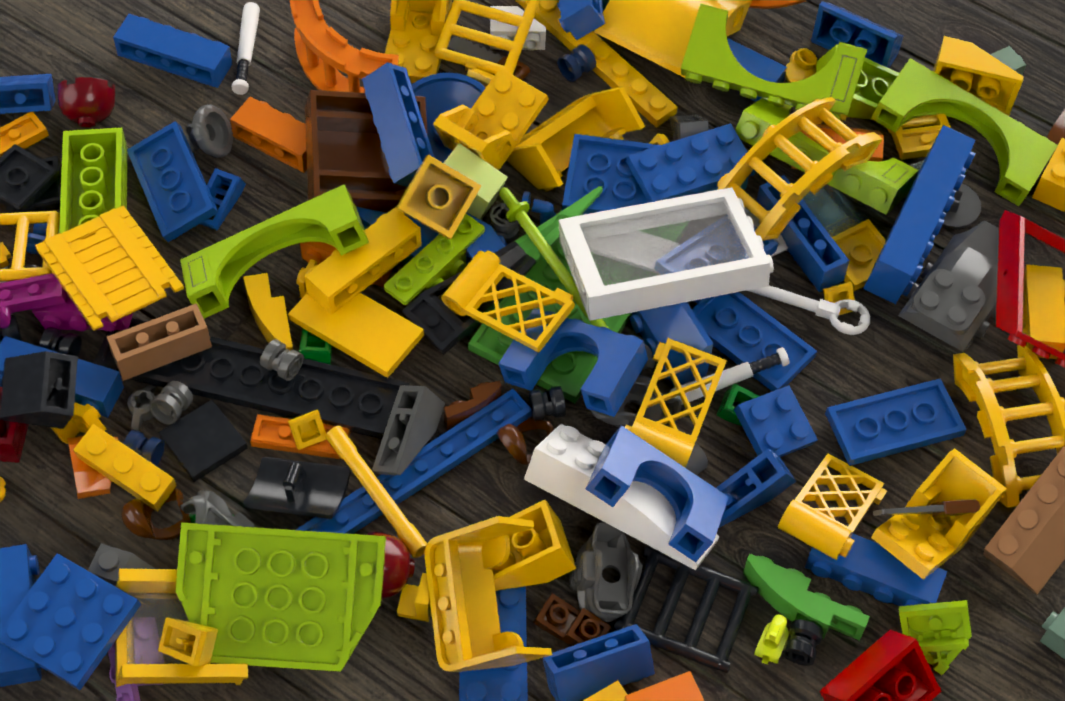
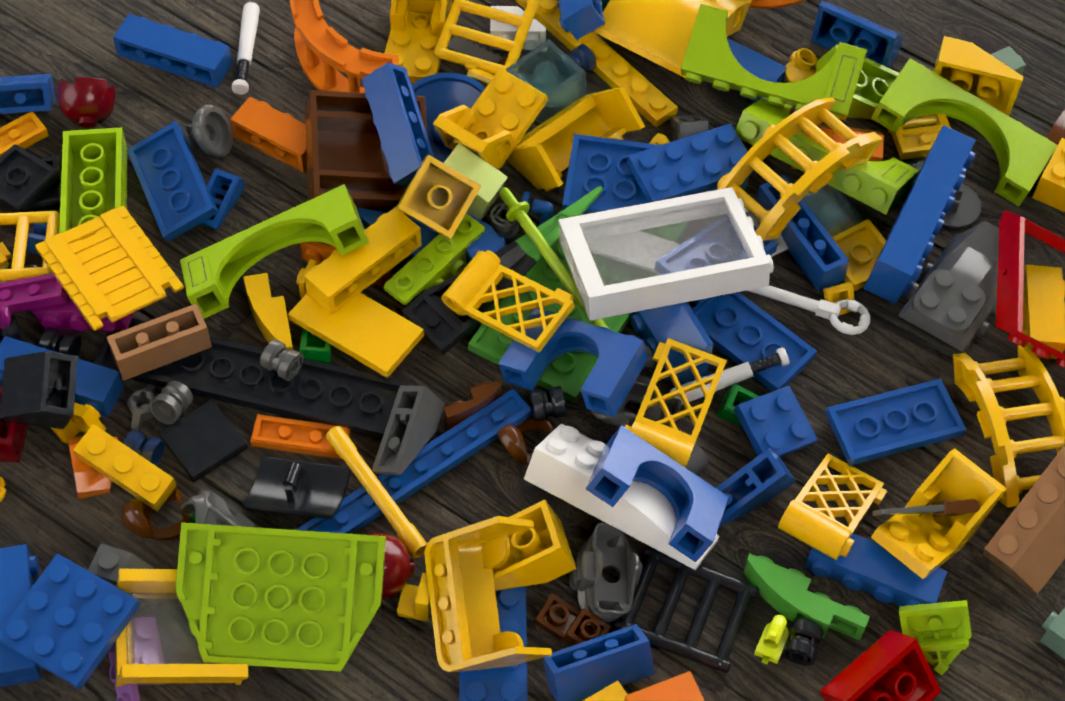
(188, 641): yellow slope -> none
(307, 429): yellow slope -> none
(551, 73): none -> clear light blue slope

